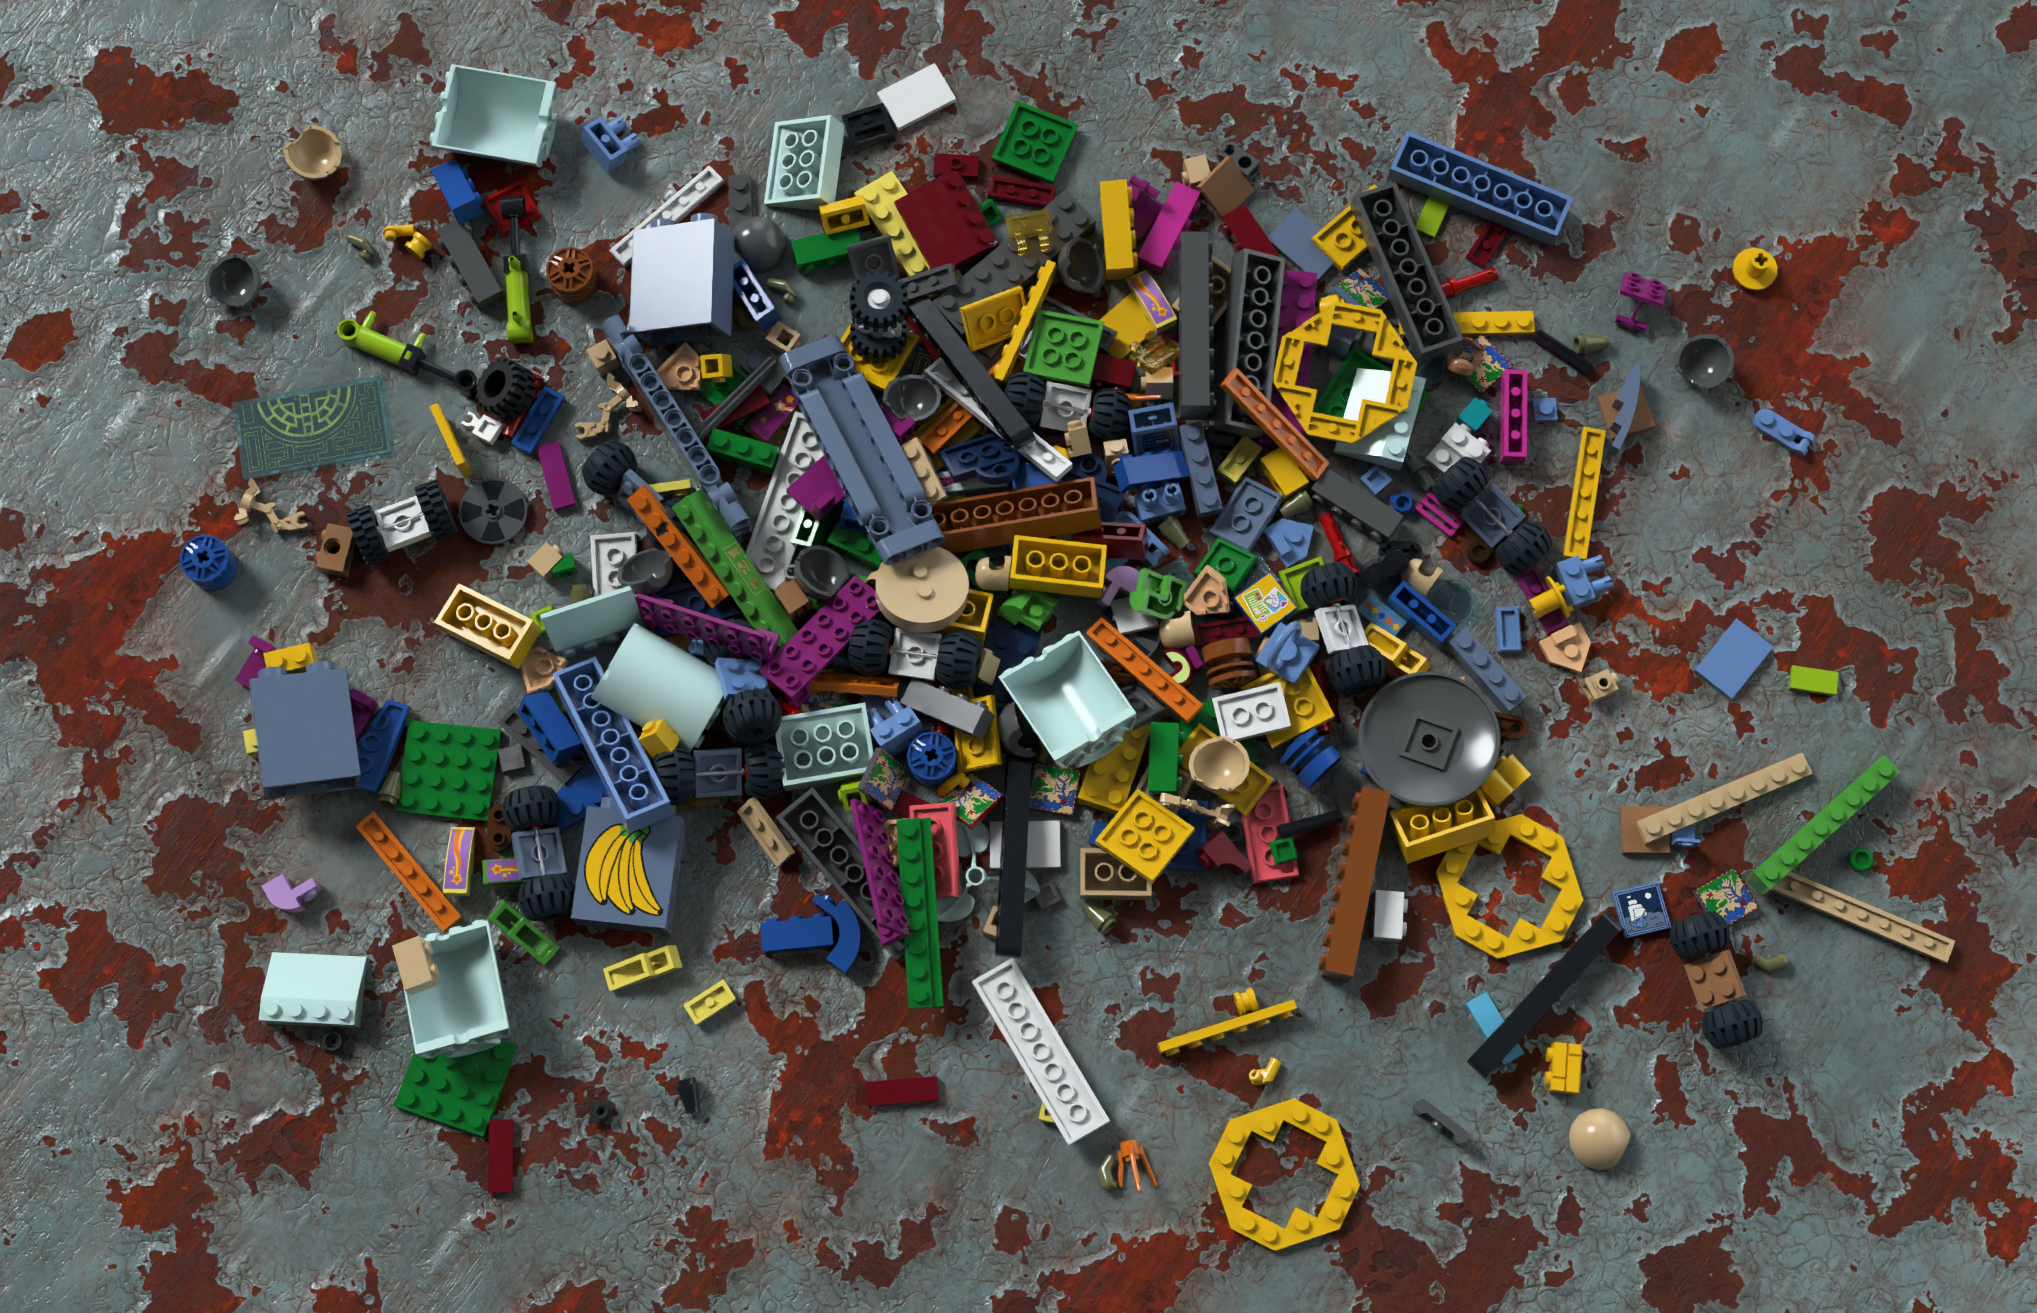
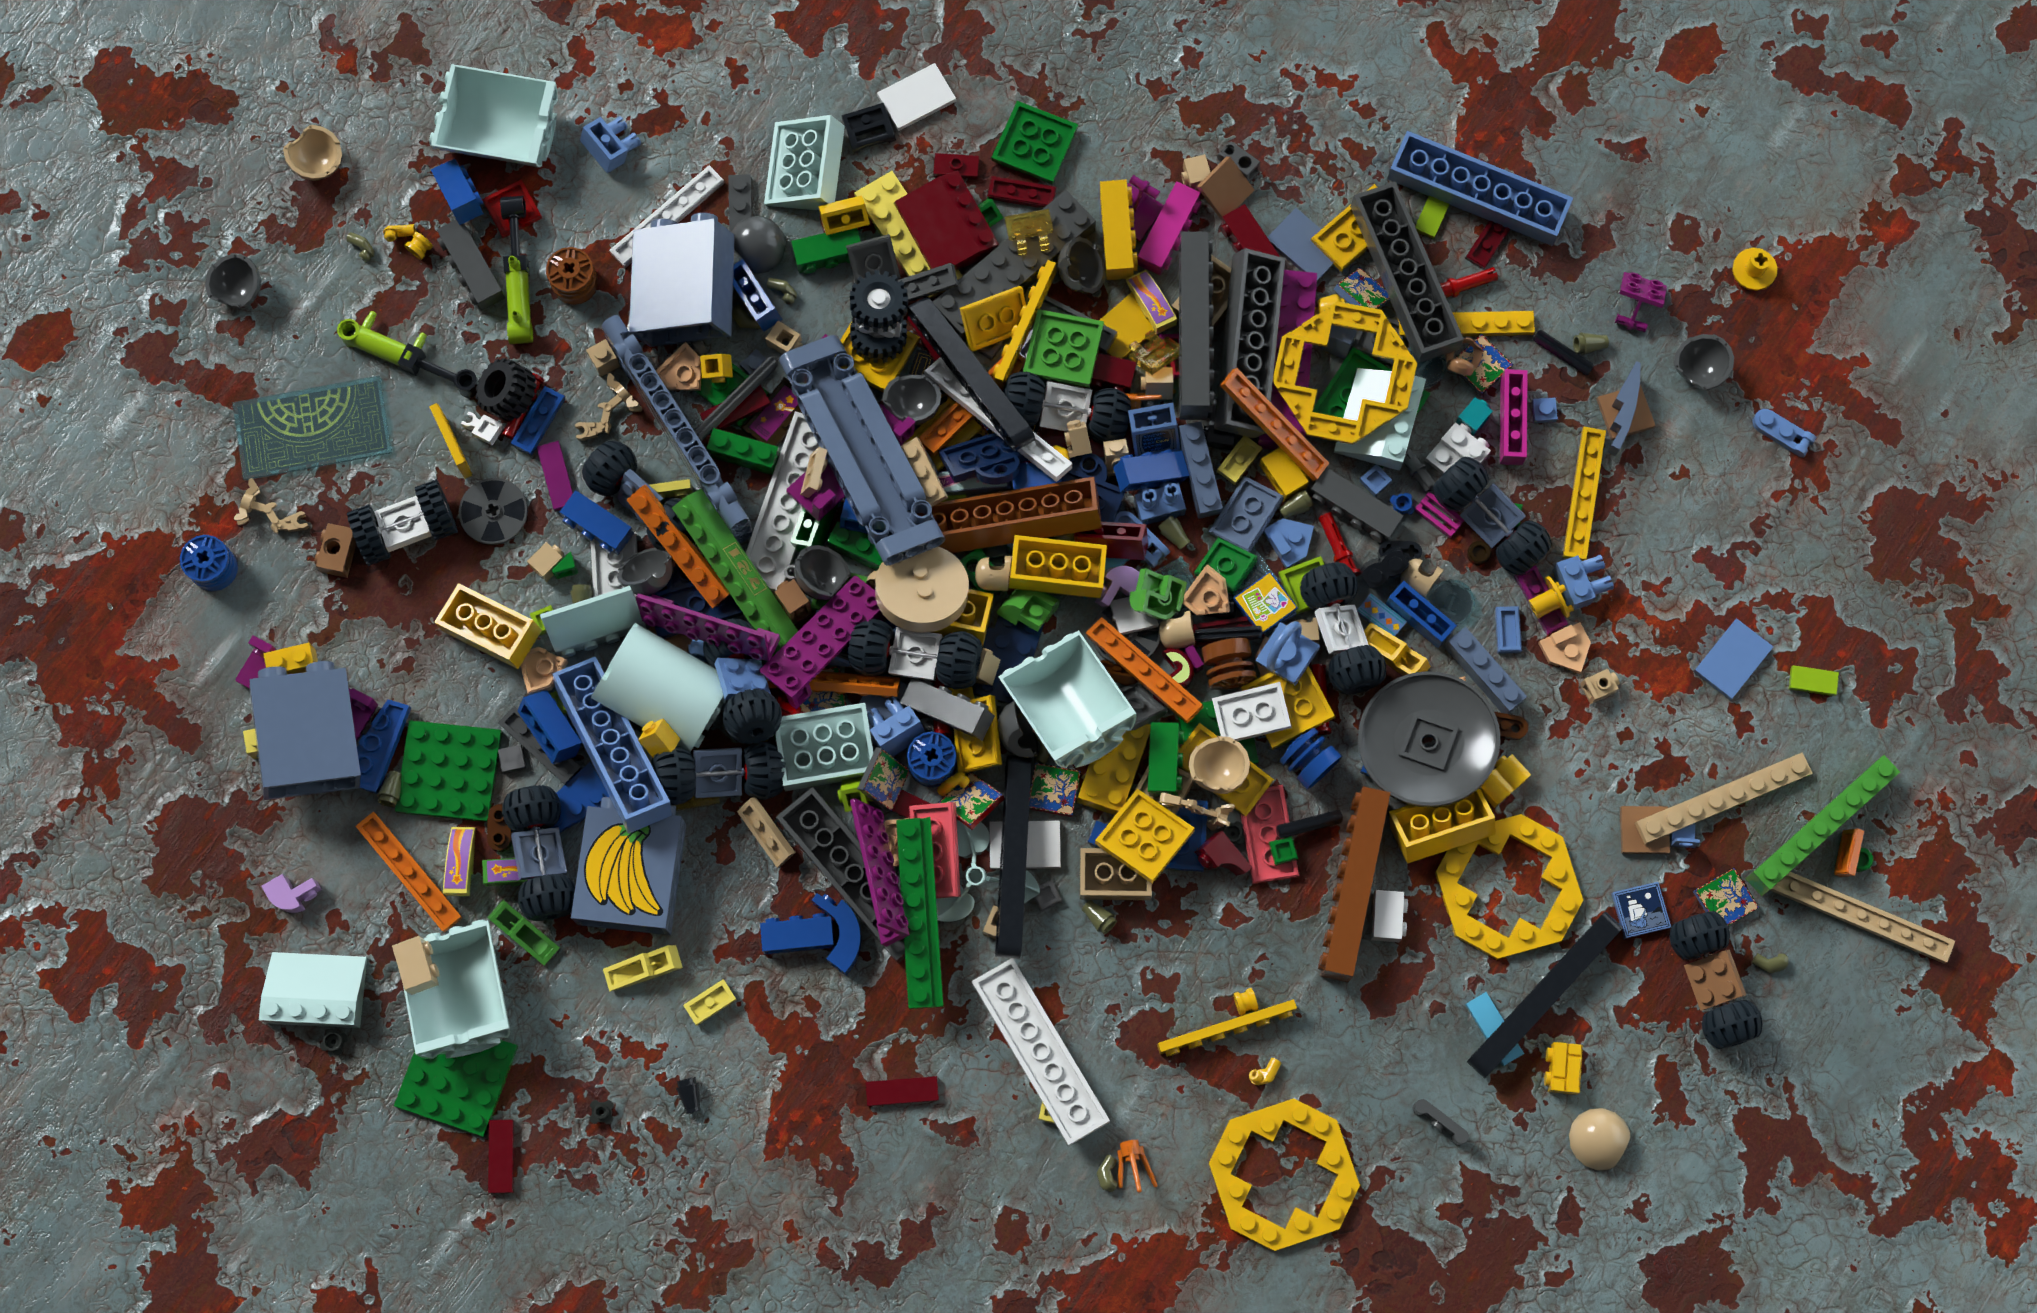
(596, 523): none -> blue brick
(816, 465): none -> tan plate
(1218, 634): none -> black axle
(1849, 852): none -> orange tile

